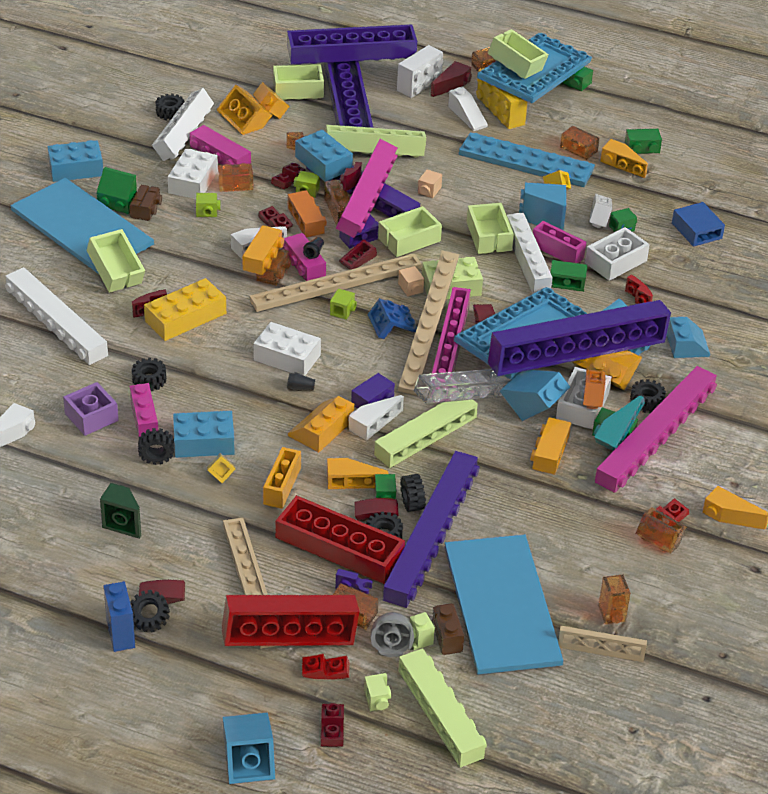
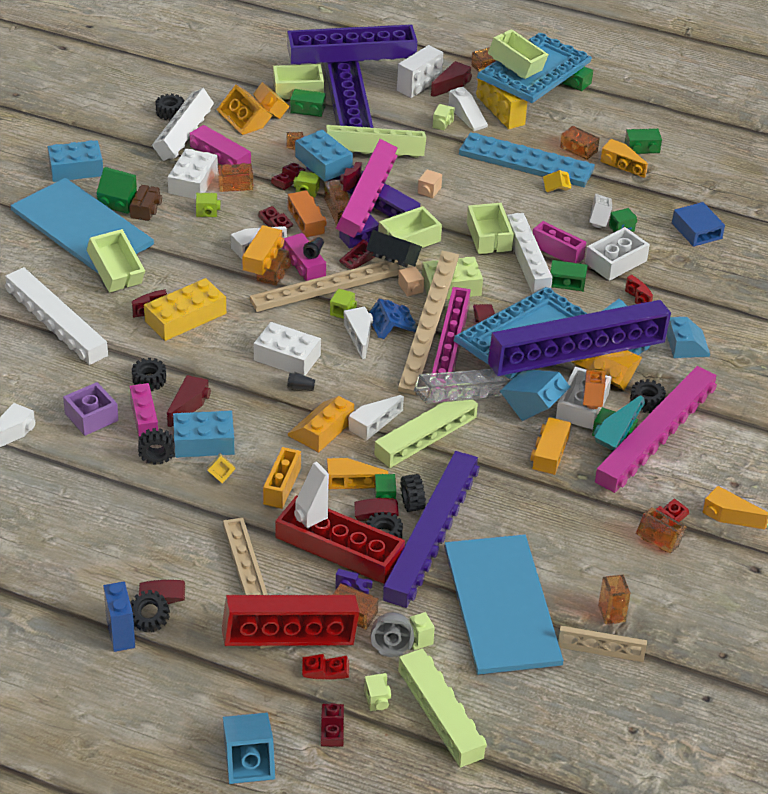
(120, 511): dark green slope -> none
(189, 397): none -> dark red slope
(308, 102): none -> green brick
(313, 497): none -> white slope
(358, 326): none -> white slope
(372, 390): dark purple brick -> none
(393, 249): none -> black brick
(443, 116): none -> yellowish green brick
(448, 629): reddish brown brick -> none
(544, 203): dark azure slope -> none

